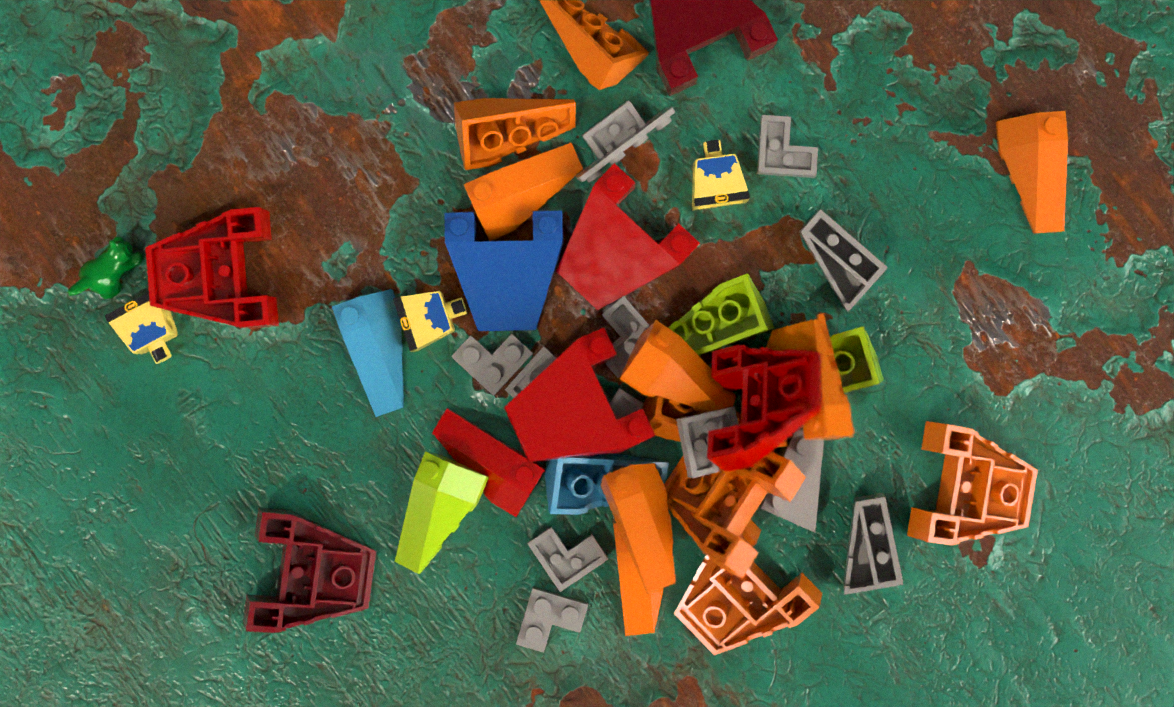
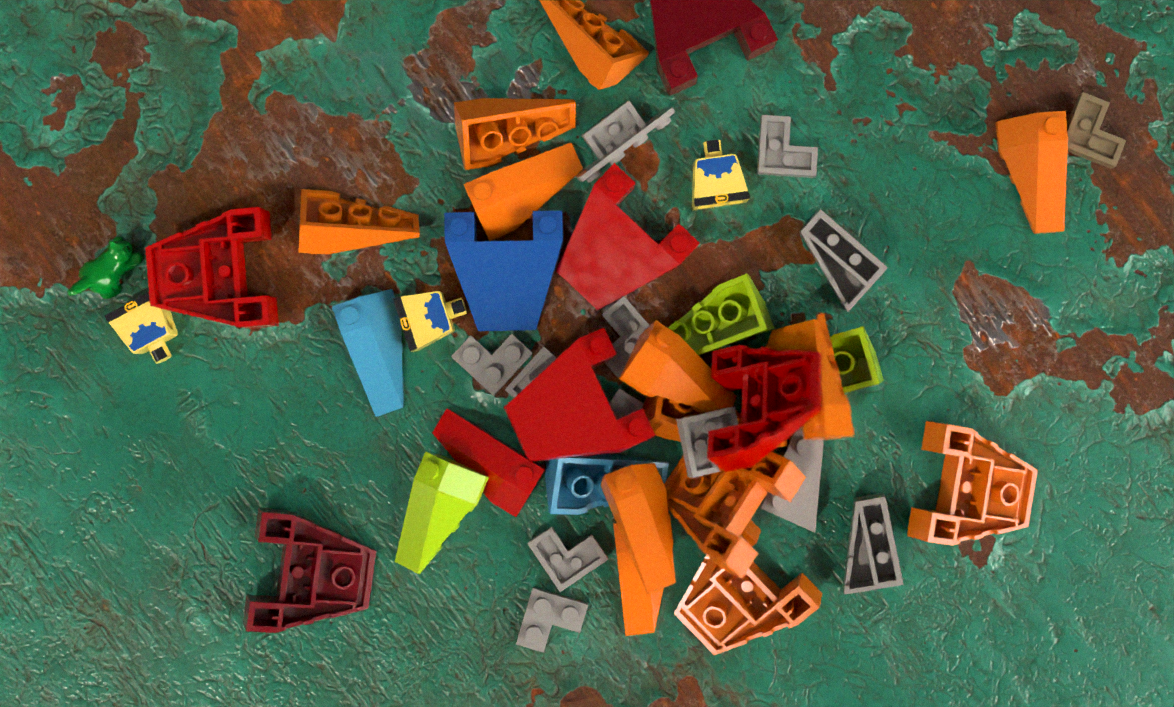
(341, 225): none -> orange wedge
(1084, 132): none -> dark tan plate

